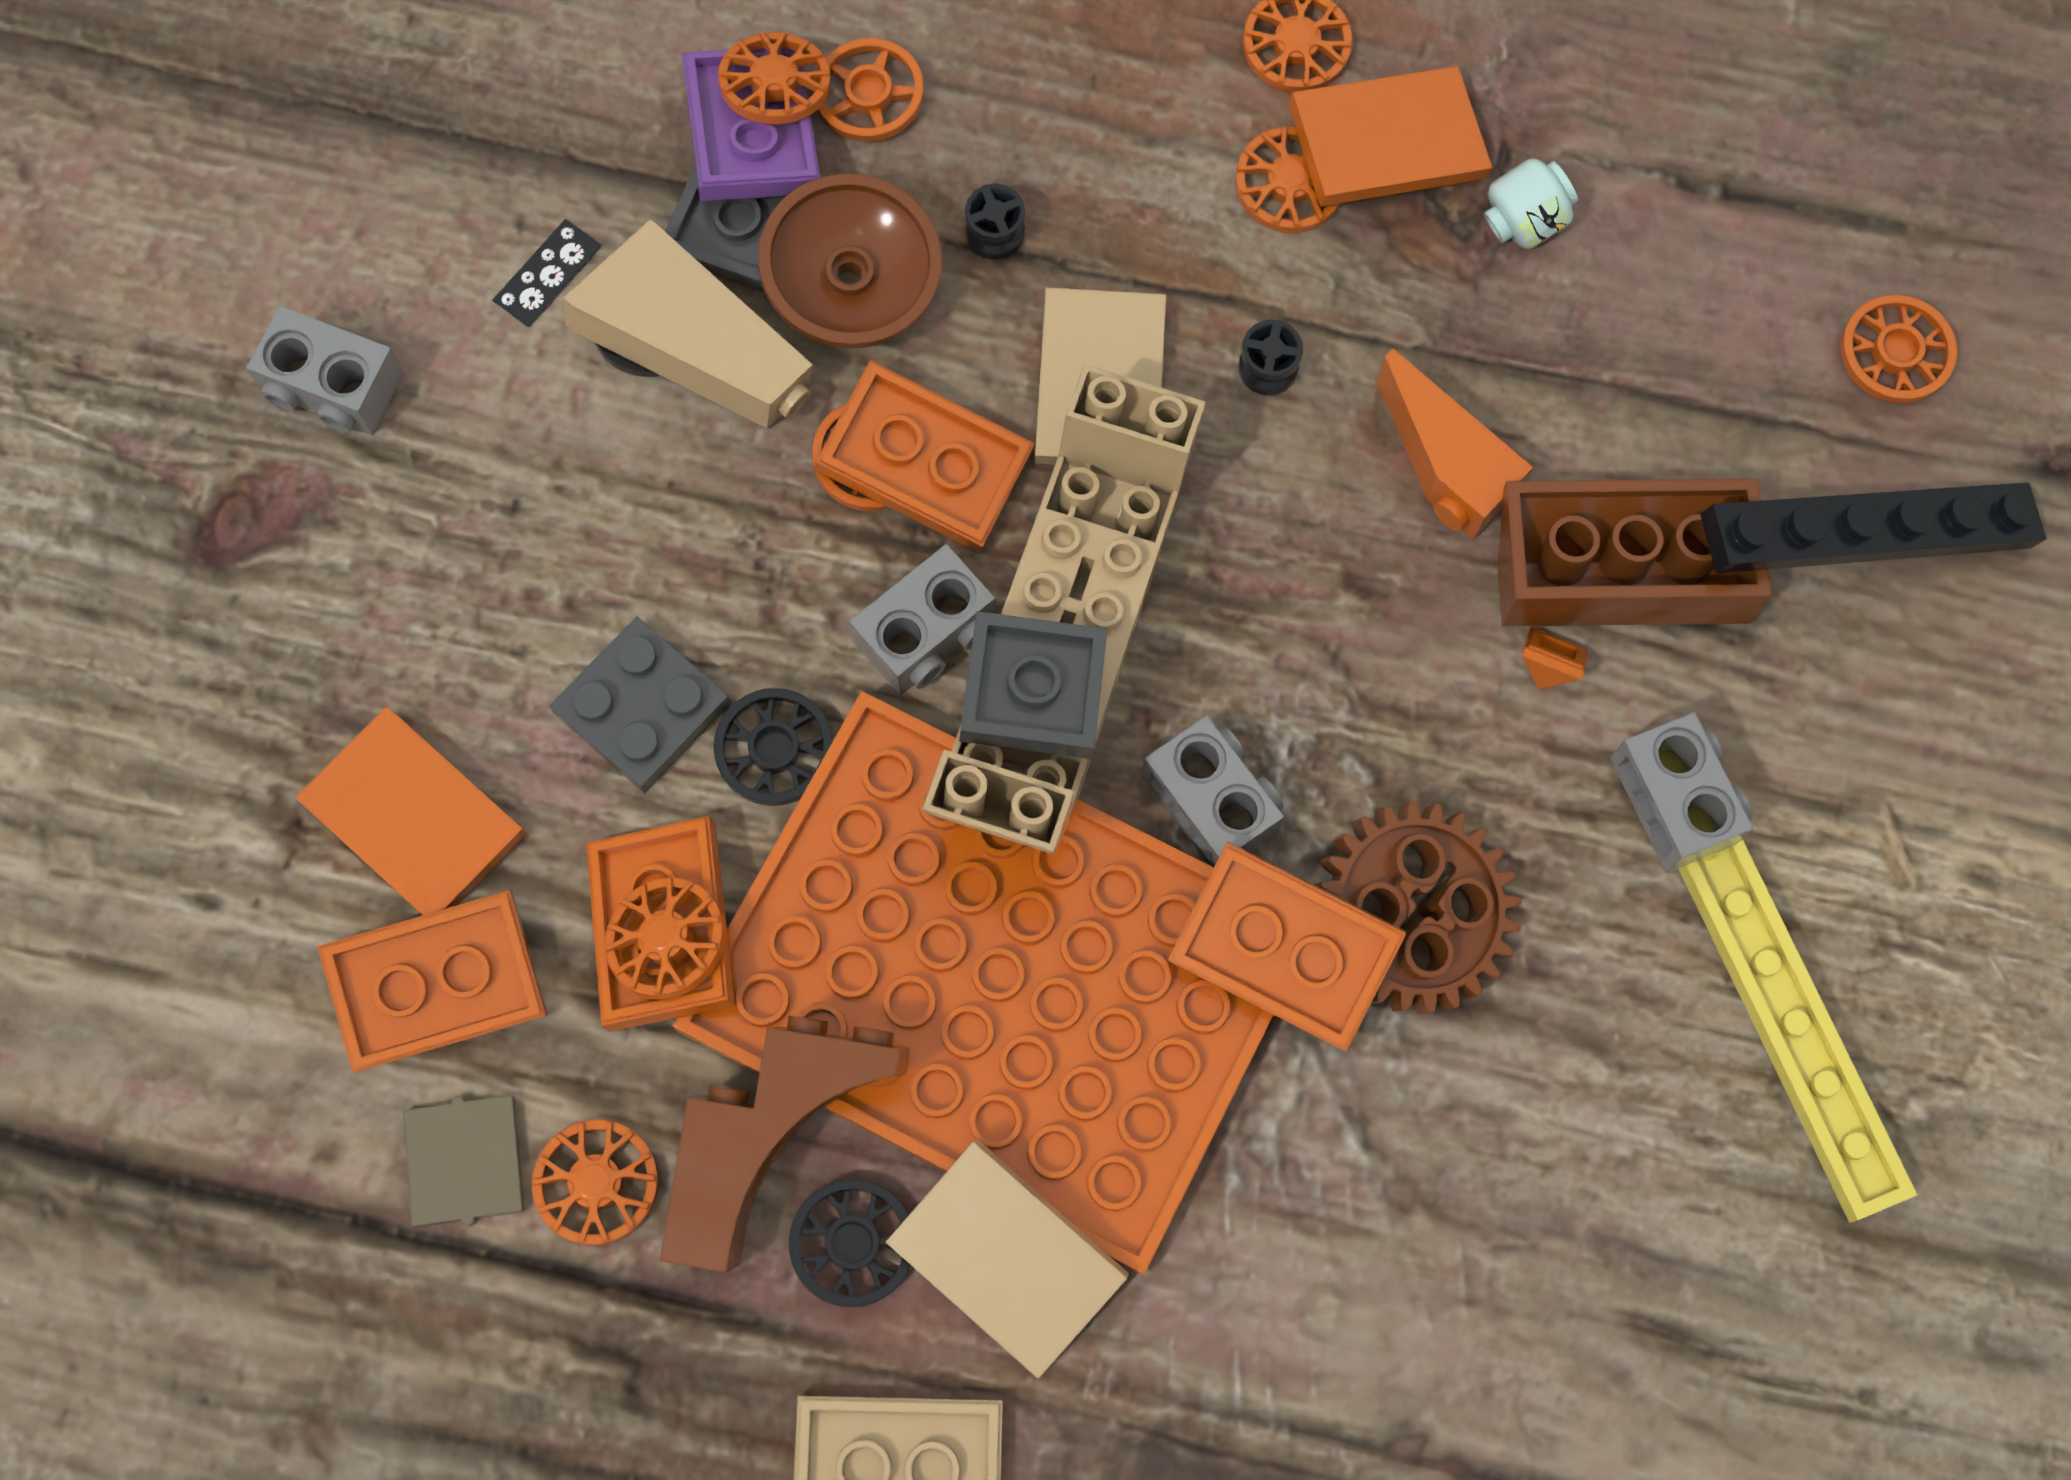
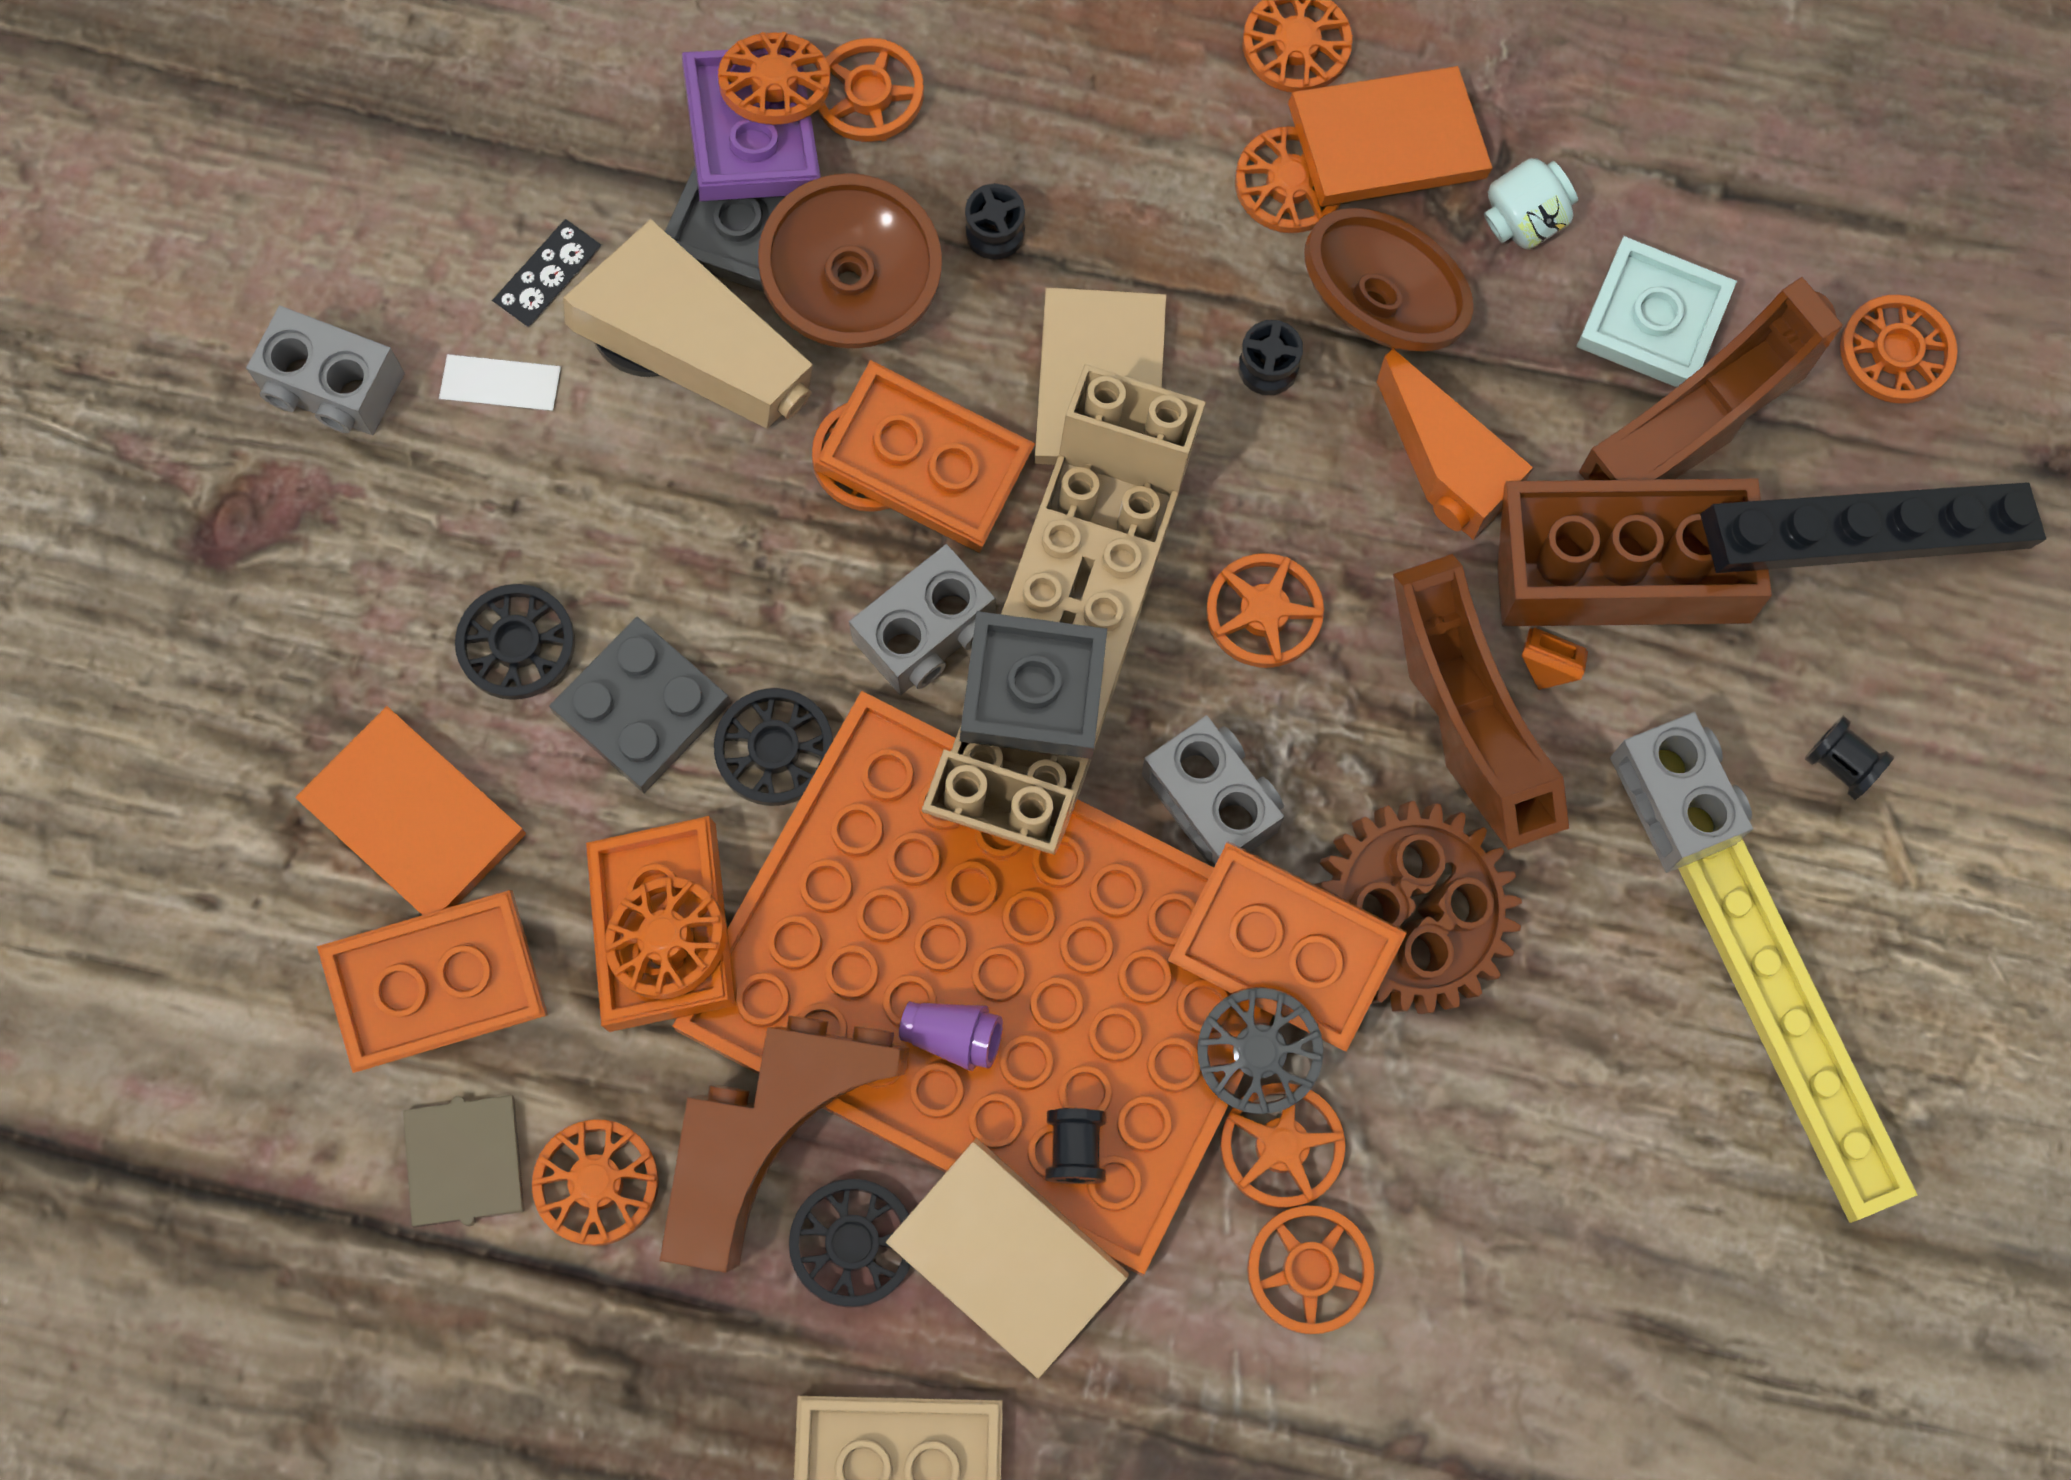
(500, 382): none -> white sticker
(515, 641): none -> black wheel
(953, 1032): none -> medium lavender cone
(1076, 1146): none -> black bush
(1260, 1050): none -> dark grey wheel
(1265, 610): none -> orange wheel
(1283, 1148): none -> orange wheel
(1310, 1269): none -> orange wheel
(1388, 280): none -> dark orange dish
(1480, 726): none -> dark orange arch
(1656, 313): none -> light aqua plate
(1718, 398): none -> dark orange arch
(1849, 758): none -> black bush

